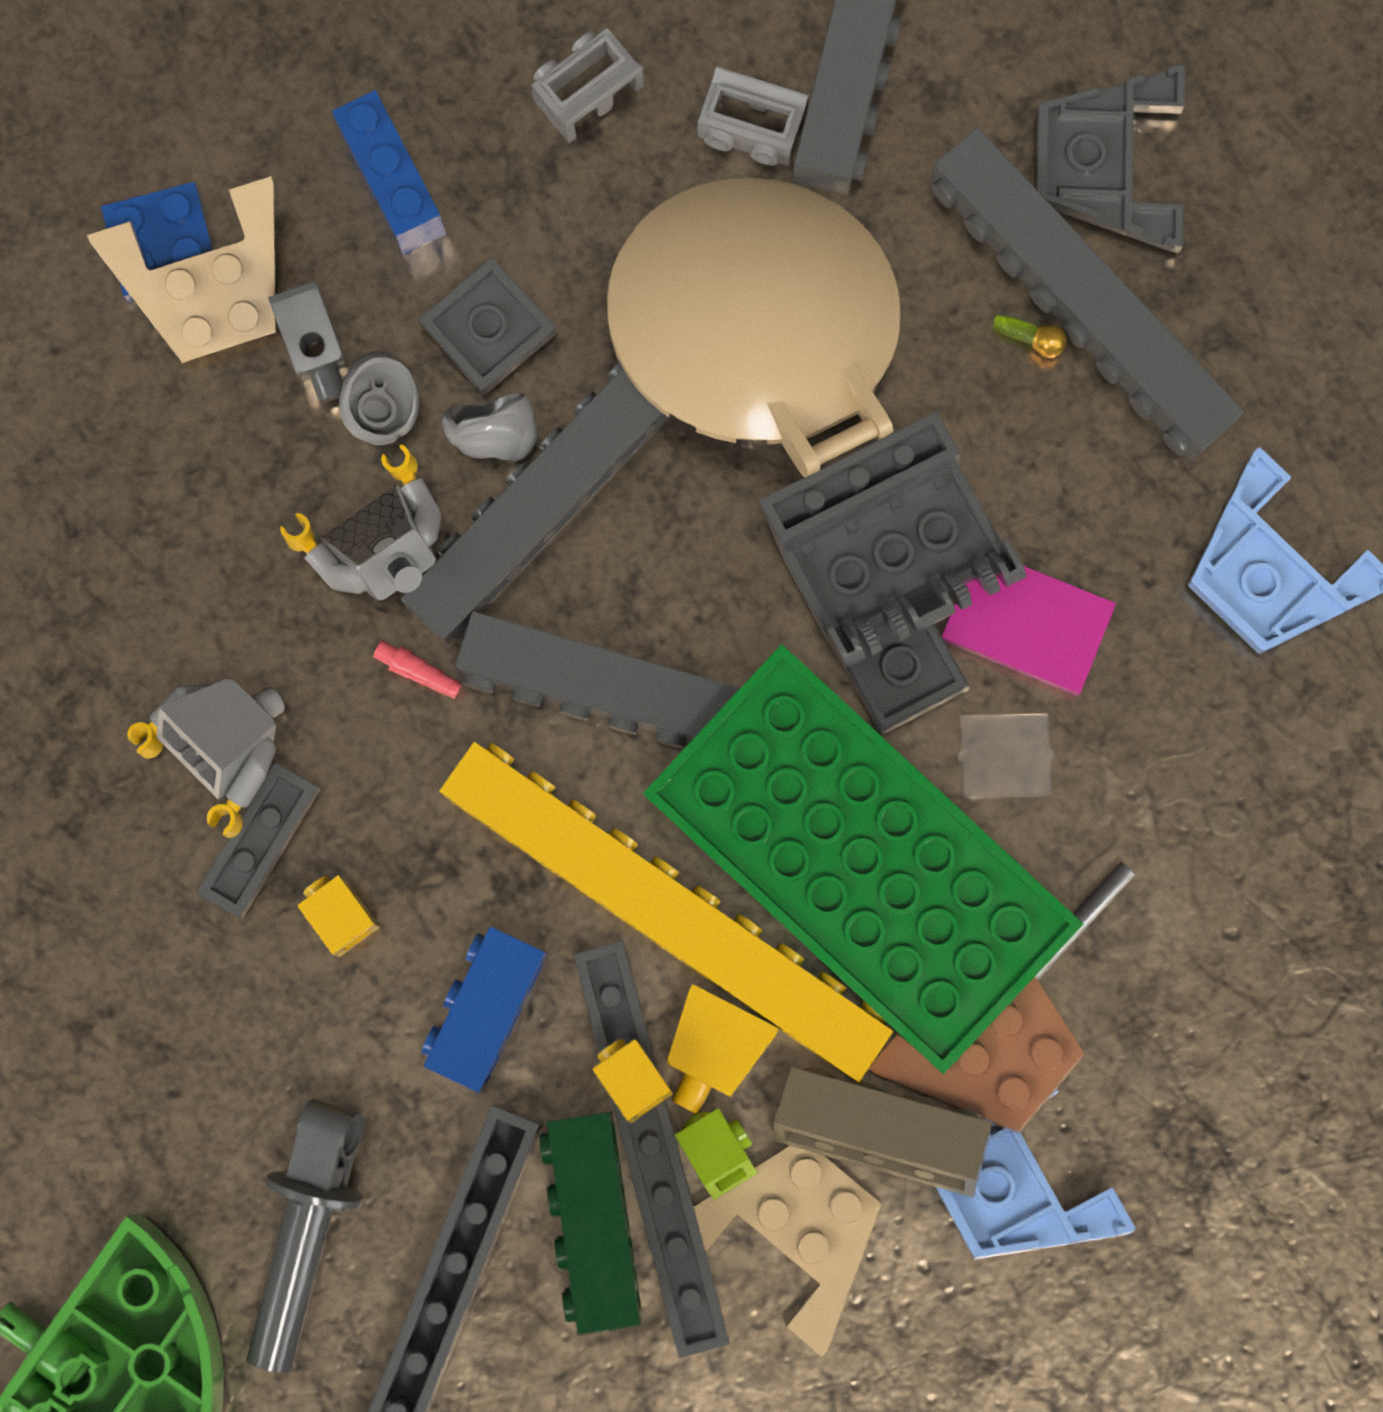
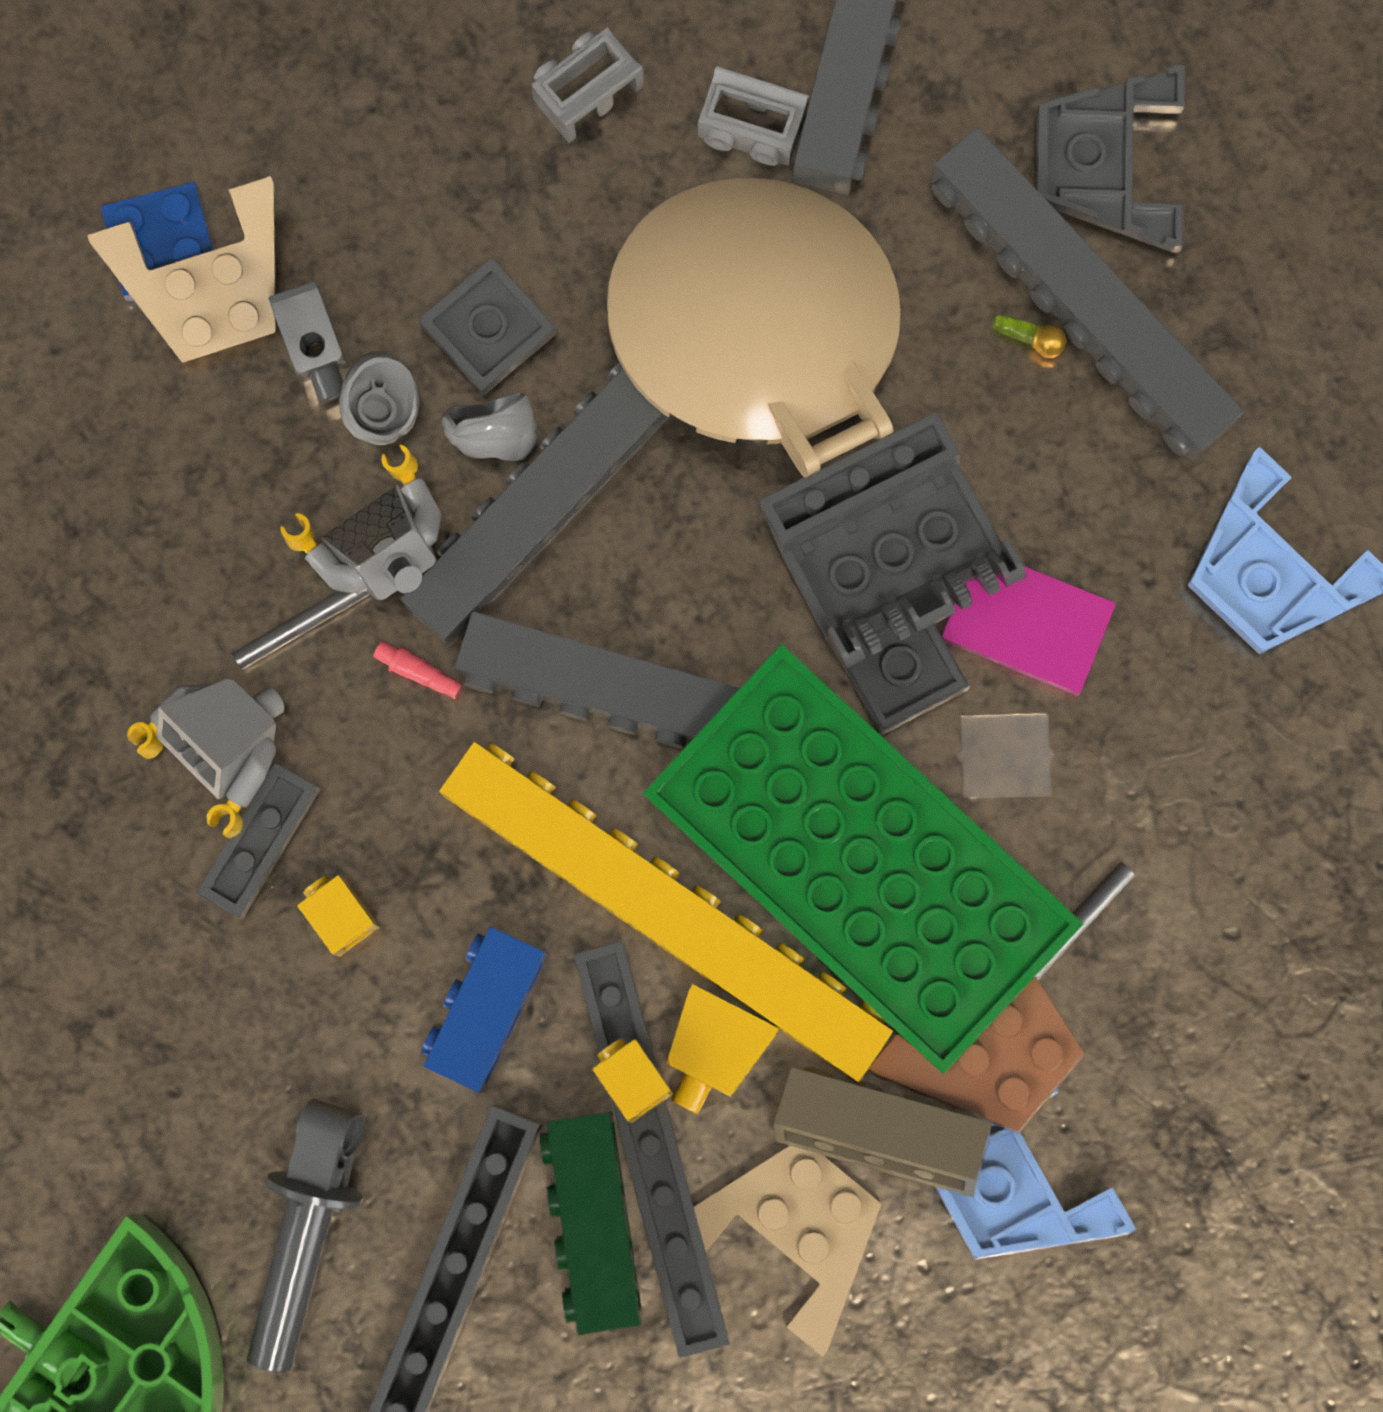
(295, 627): none -> flat silver bar
(389, 172): blue brick -> none
(716, 1151): lime brick -> none

